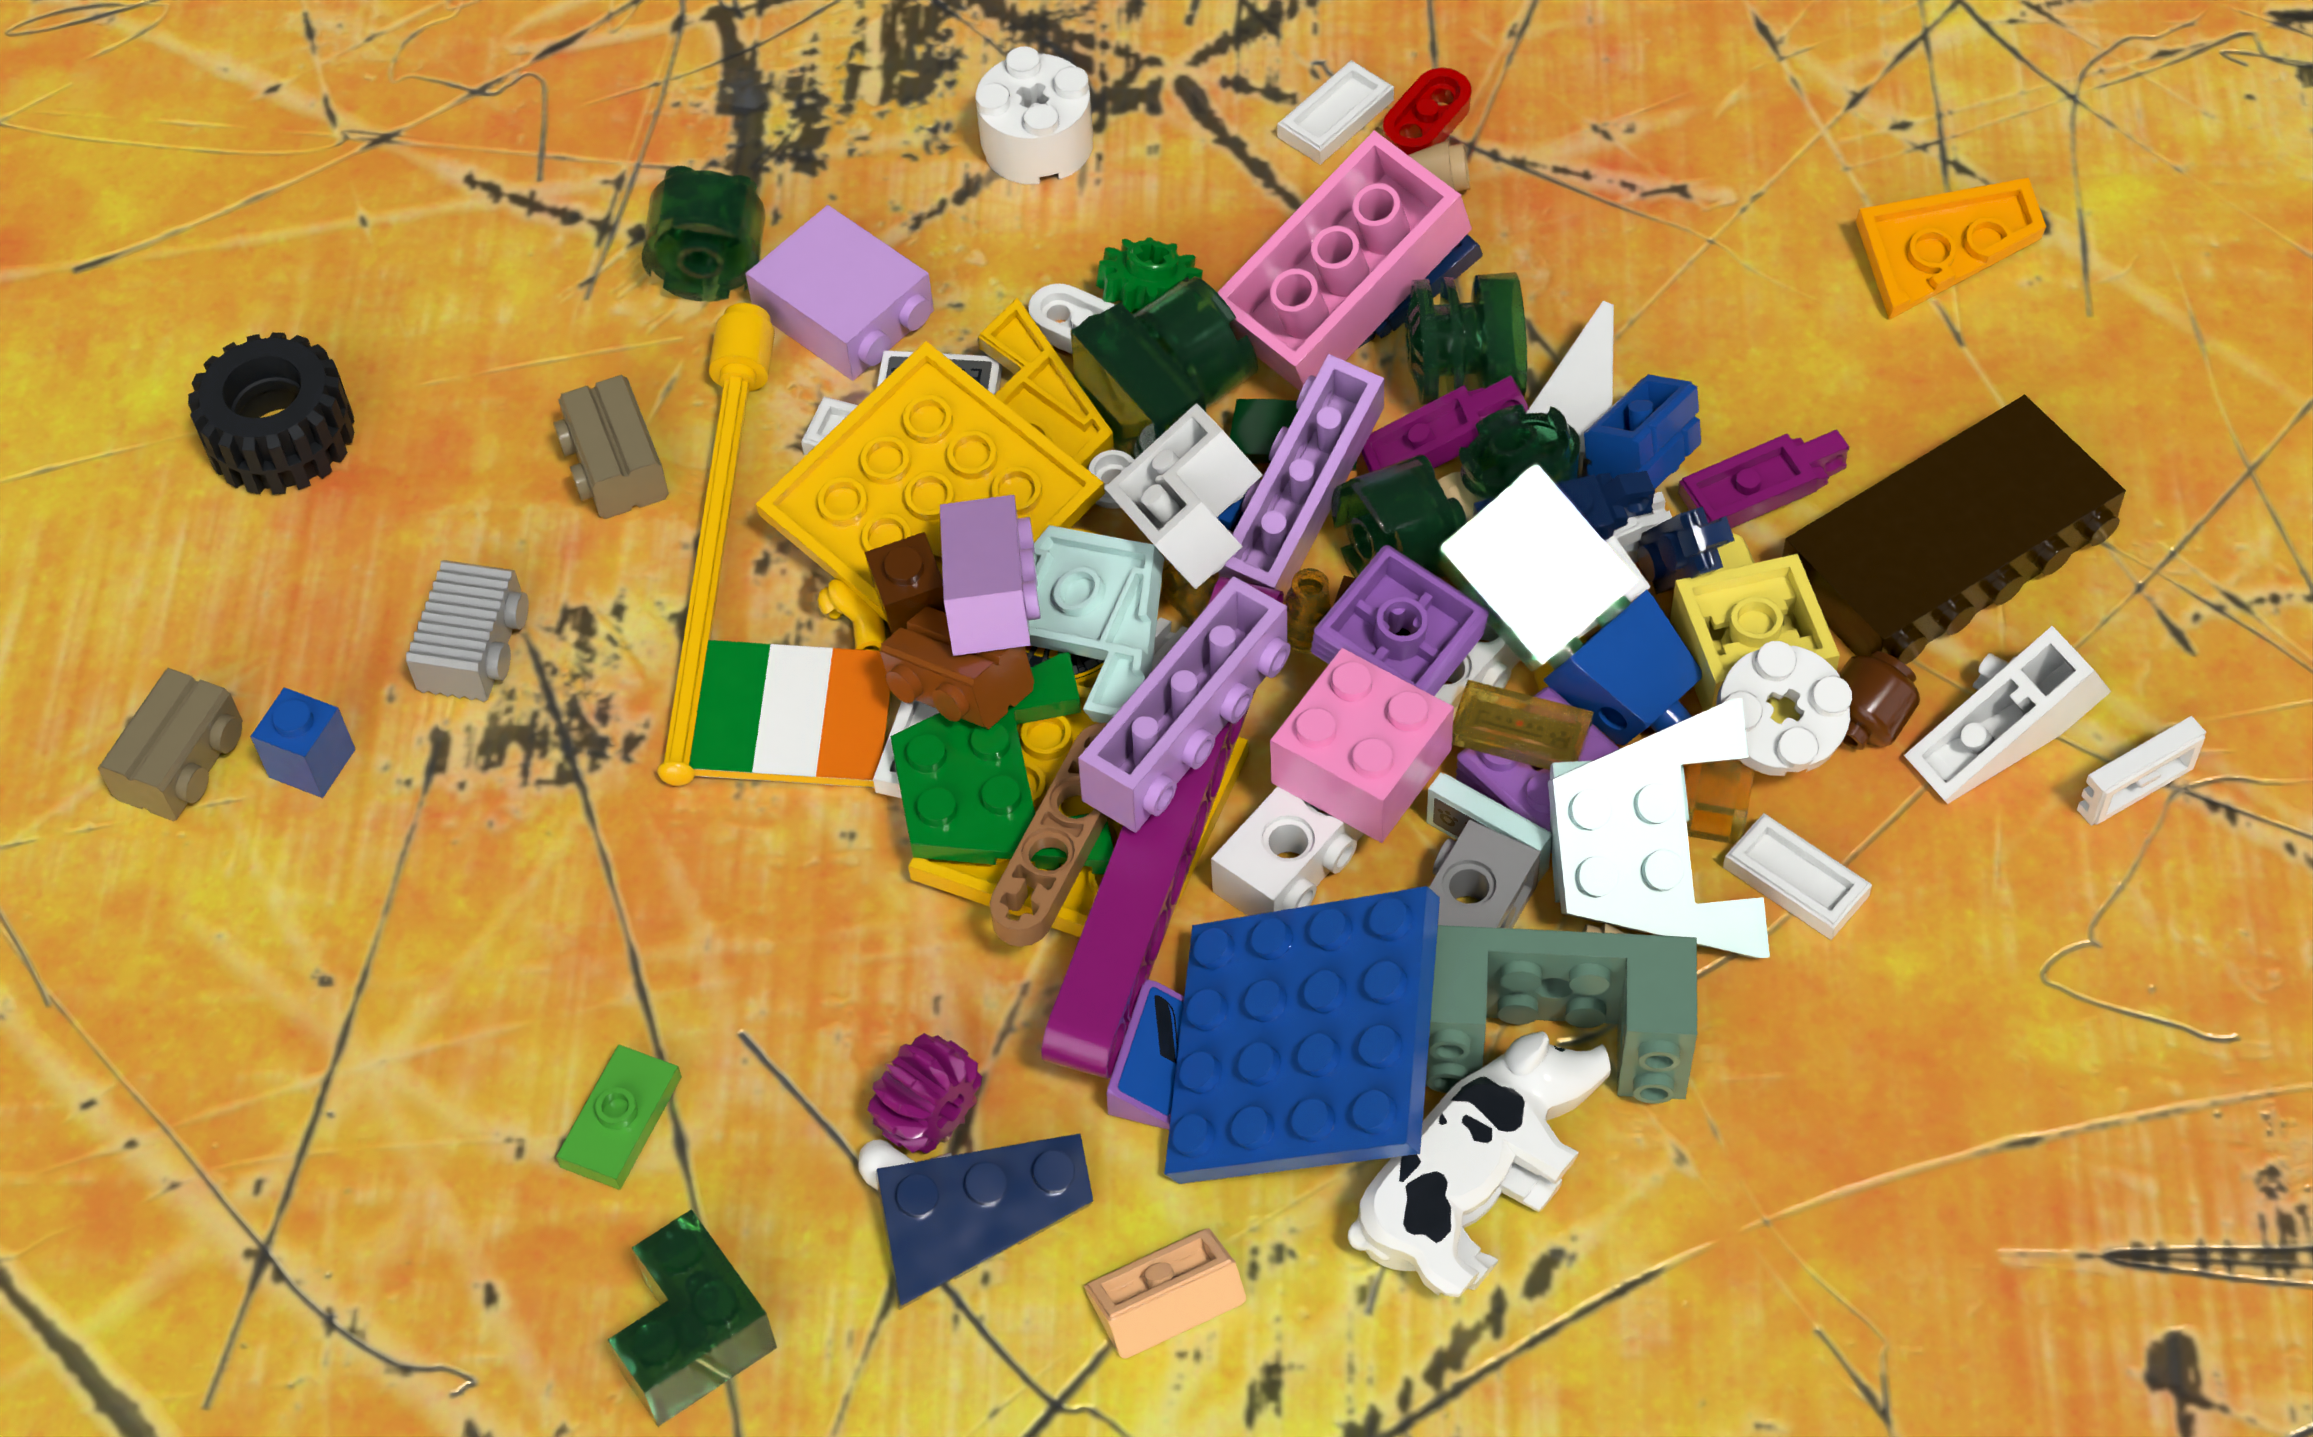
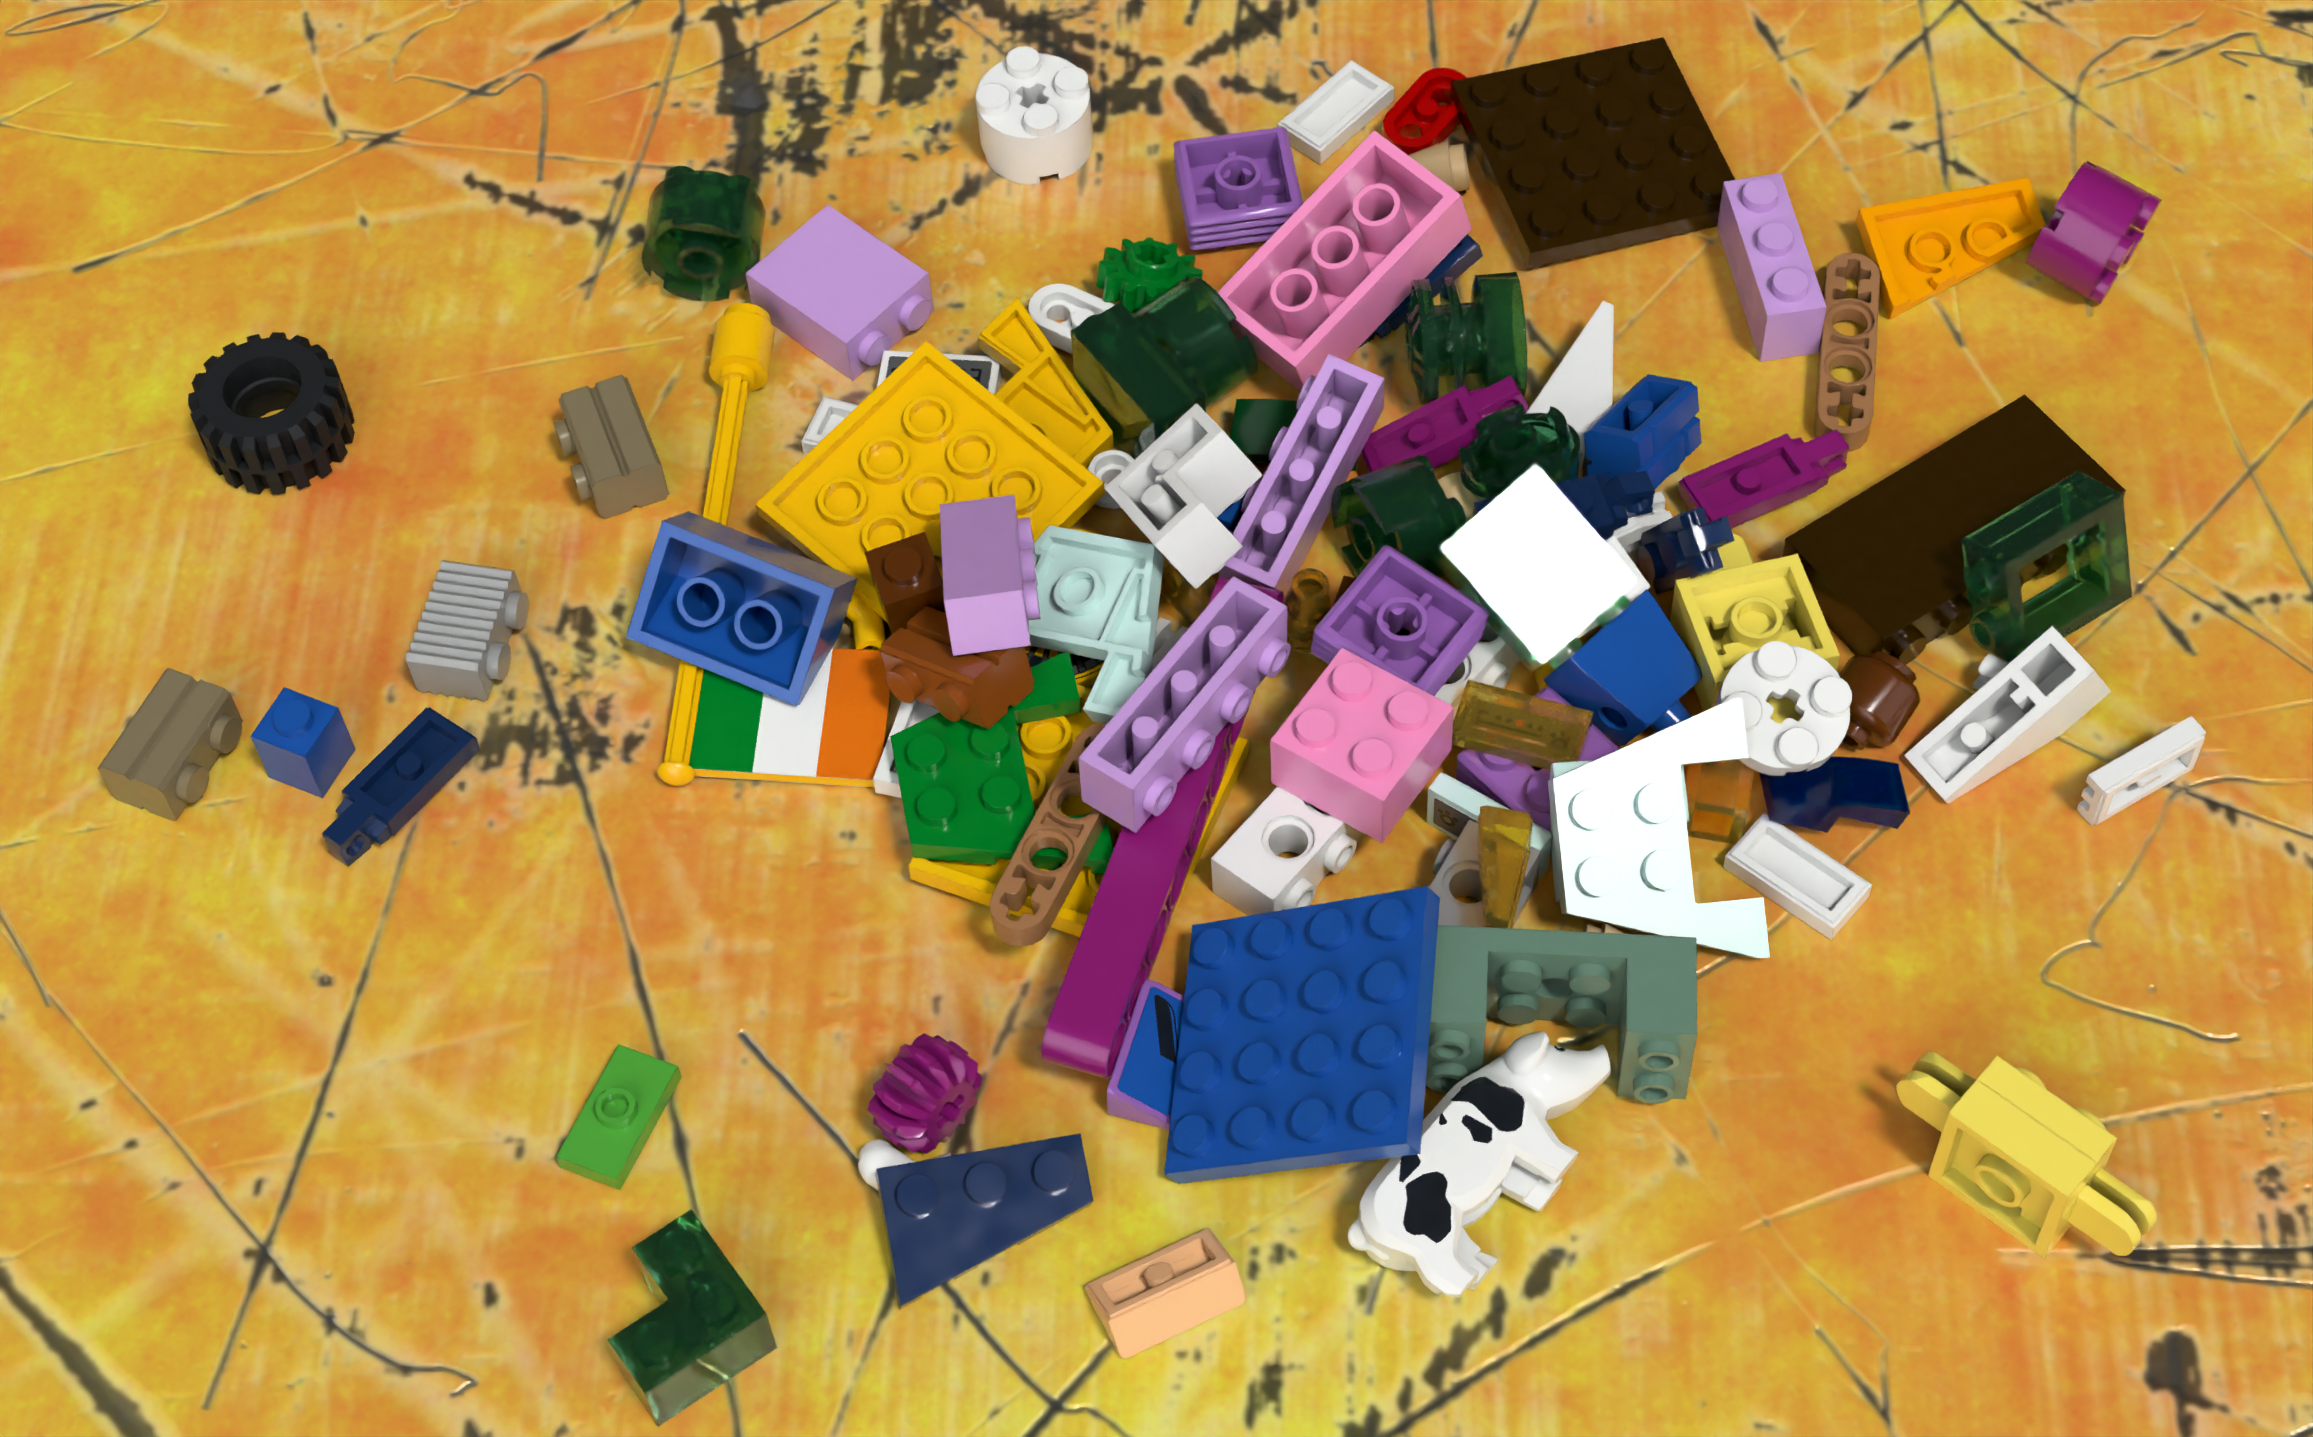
(398, 784): none -> dark blue hinge
(740, 606): none -> blue slope
(1236, 187): none -> medium lavender brick
(1503, 858): none -> clear yellow slope
(1594, 150): none -> dark brown plate
(1771, 267): none -> lavender brick
(1838, 788): none -> clear blue slope
(1848, 351): none -> medium nougat beam
(2024, 1156): none -> light yellow brick
(2071, 512): none -> clear green window
(2093, 231): none -> magenta brick

